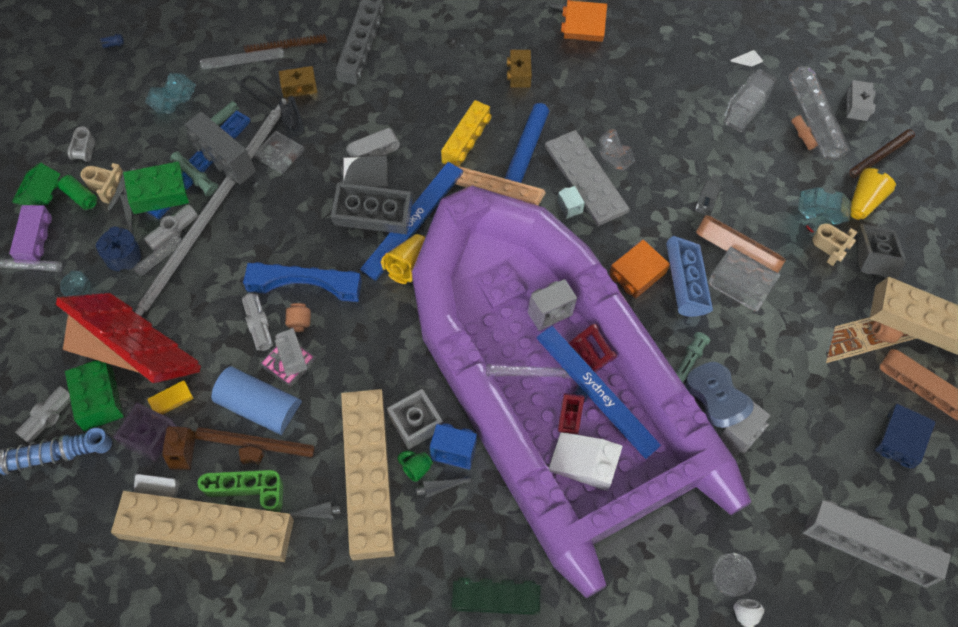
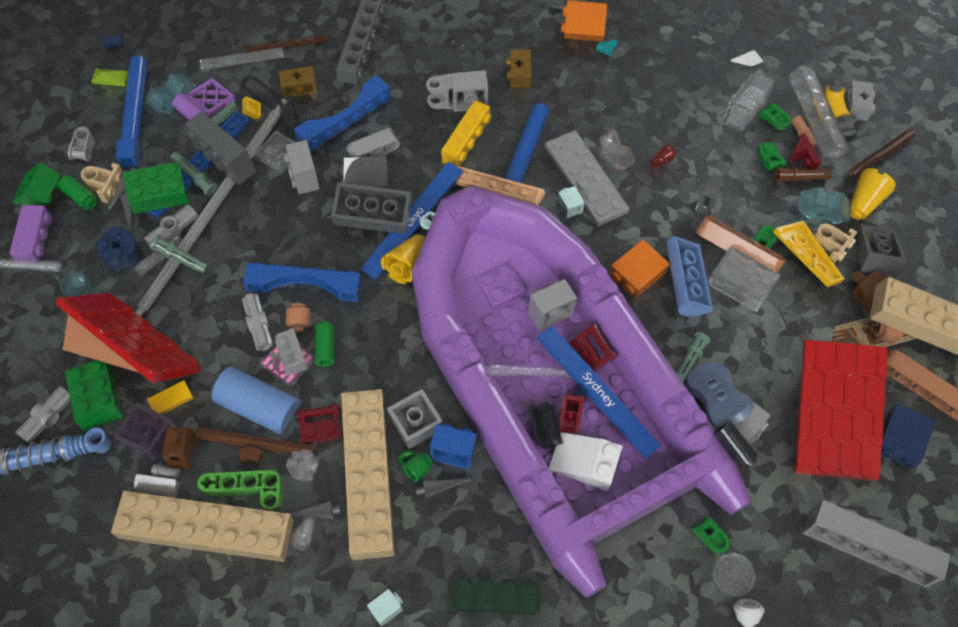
(110, 77): none -> lime slope
(128, 146): none -> blue brick
(165, 471): none -> light grey pin
(169, 251): none -> sand green pin
(190, 107): none -> medium lavender piece
(251, 108): none -> yellow plate
(301, 167): none -> light grey brick
(303, 535): none -> clear cone
(304, 471): none -> clear brick
(316, 132): none -> blue arch
(320, 430): none -> dark red plate
(324, 344): none -> green brick
(385, 607): none -> light aqua brick
(426, 220): none -> light aqua pin
(458, 90): none -> light grey brick
(545, 425): none -> black hinge
(607, 47): none -> teal tile
(664, 155): none -> clear red cone
(717, 542): none -> green plate
(736, 444): none -> black brick
(766, 236): none -> green plate
(768, 153): none -> green plate
(780, 120): none -> green plate
(795, 174): none -> reddish brown pin
(805, 152): none -> dark red slope
(809, 251): none -> yellow wing
(835, 97): none -> piece
(841, 410): none -> red piece
(866, 287): none -> reddish brown torso

